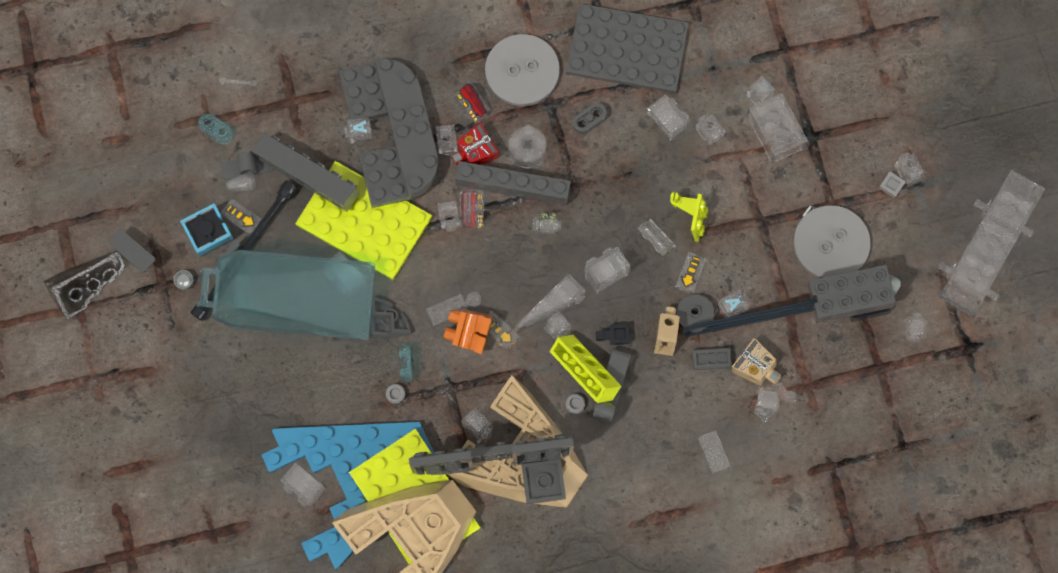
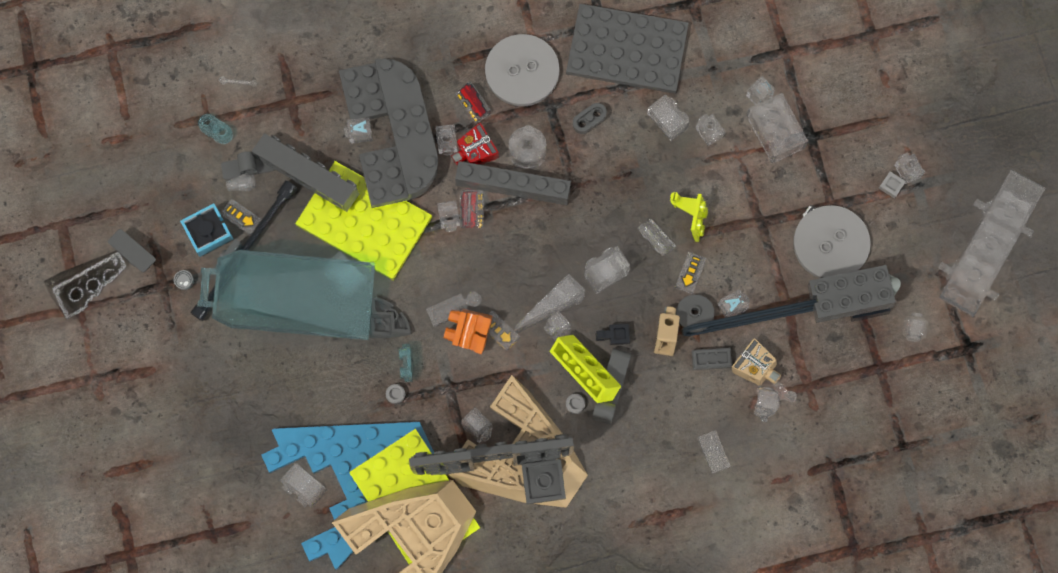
(546, 224): clear head -> none

